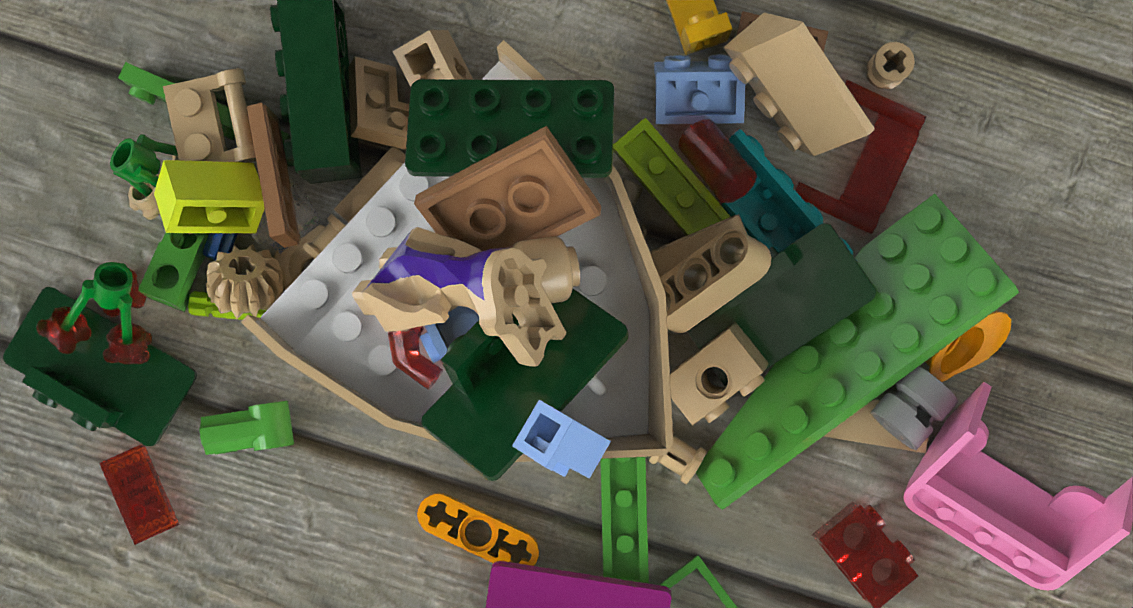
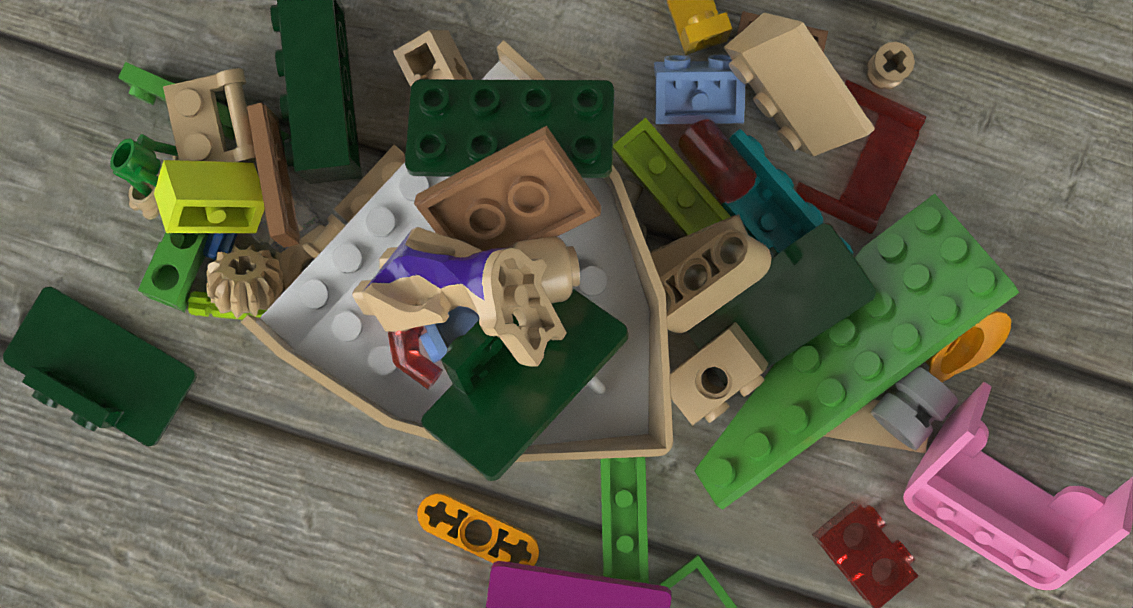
(116, 292): plant -> none
(139, 494): clear red tile -> none
(257, 428): bright green piece -> none
(375, 105): tan plate -> none
(560, 442): light blue brick -> none
(681, 459): tan bush -> none

